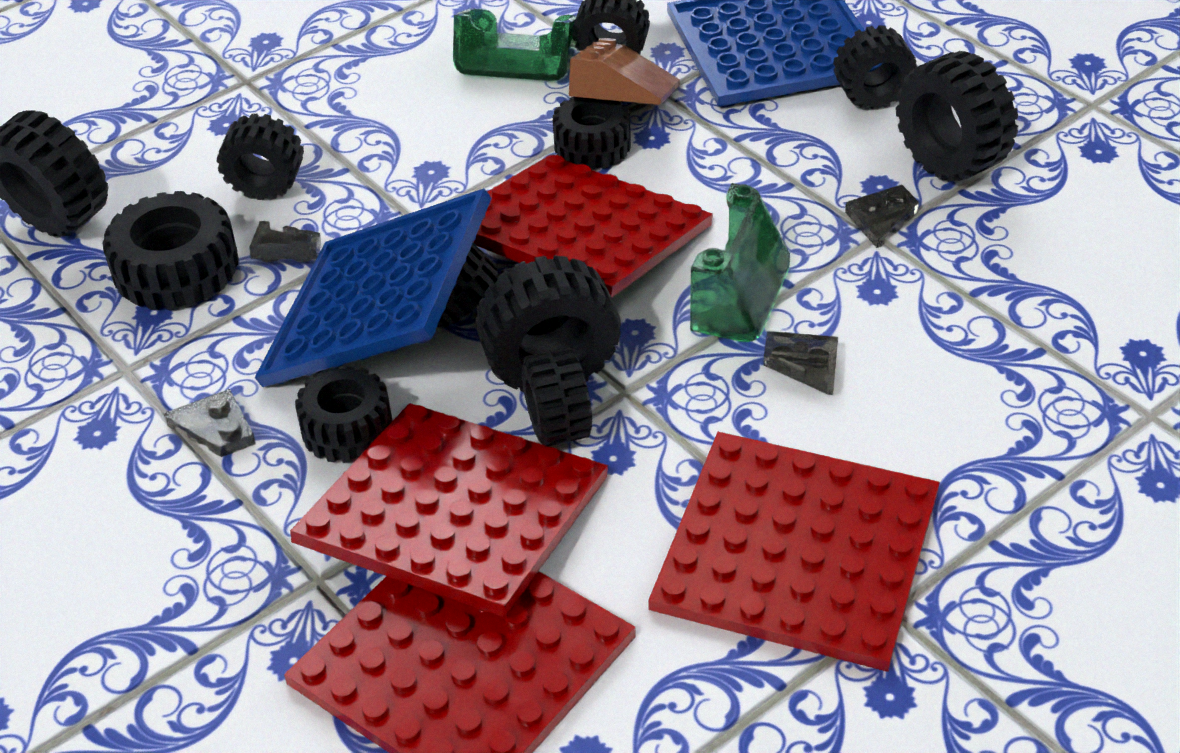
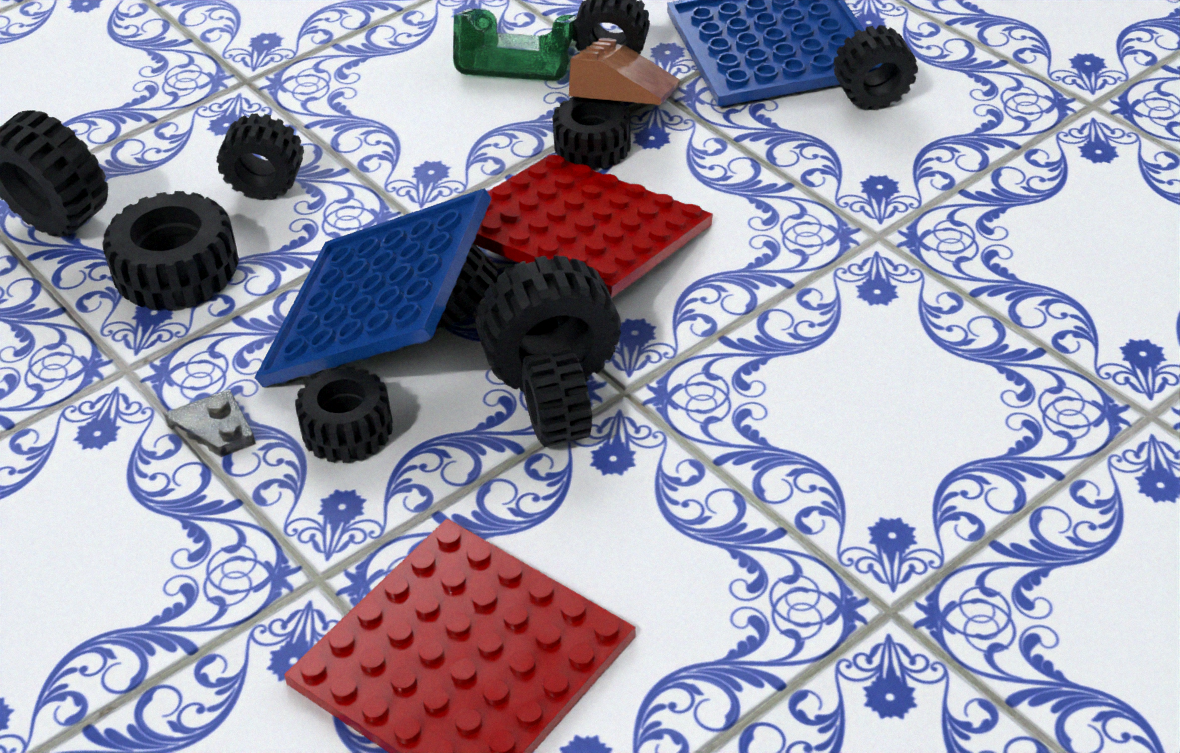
(290, 244): clear smoke wing -> none
(452, 508): red plate -> none
(739, 285): clear green windscreen -> none
(798, 550): red plate -> none
(803, 358): clear smoke wing -> none
(882, 212): clear smoke wing -> none
(982, 108): black tyre -> none

